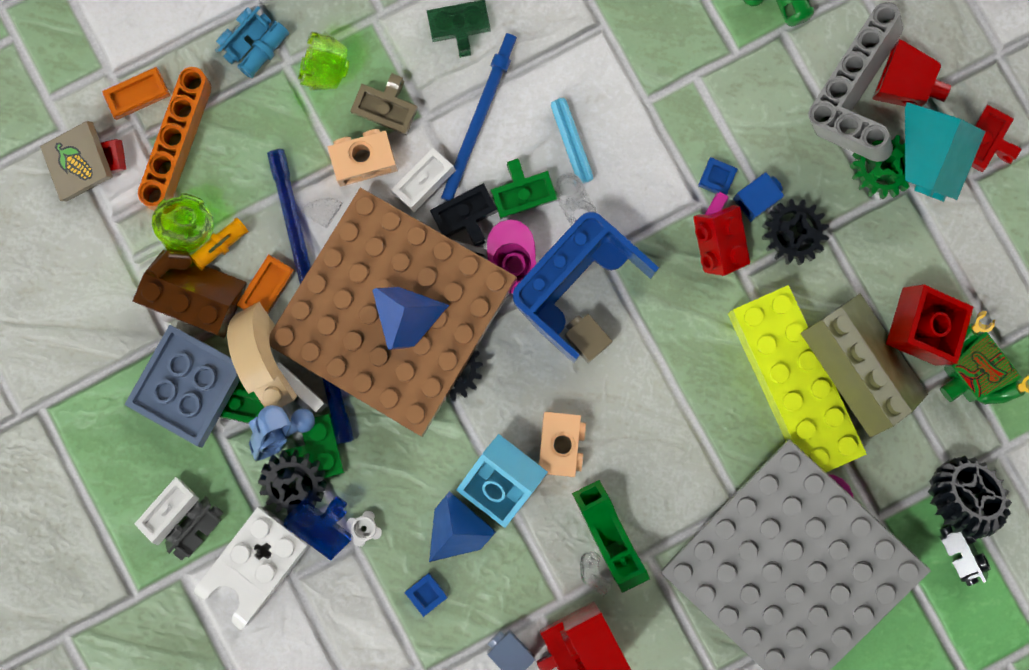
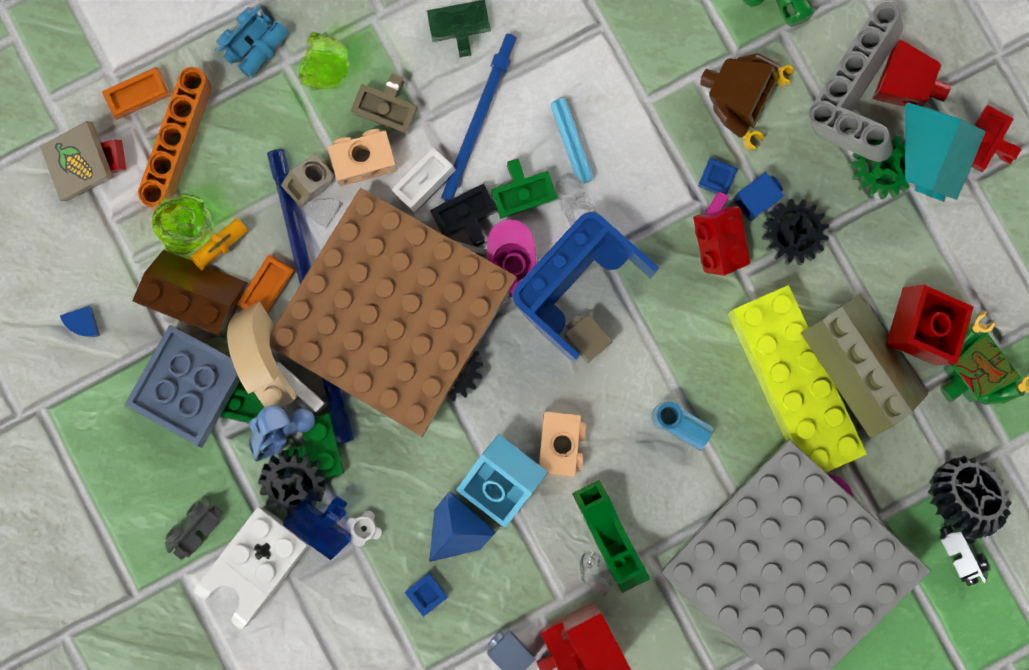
(81, 322): none -> blue tile
(166, 511): white plate -> none
(170, 260): reddish brown arm -> none
(302, 188): none -> dark tan brick
(405, 315): blue slope -> none
(684, 425): none -> dark azure piece
(742, 92): none -> reddish brown torso

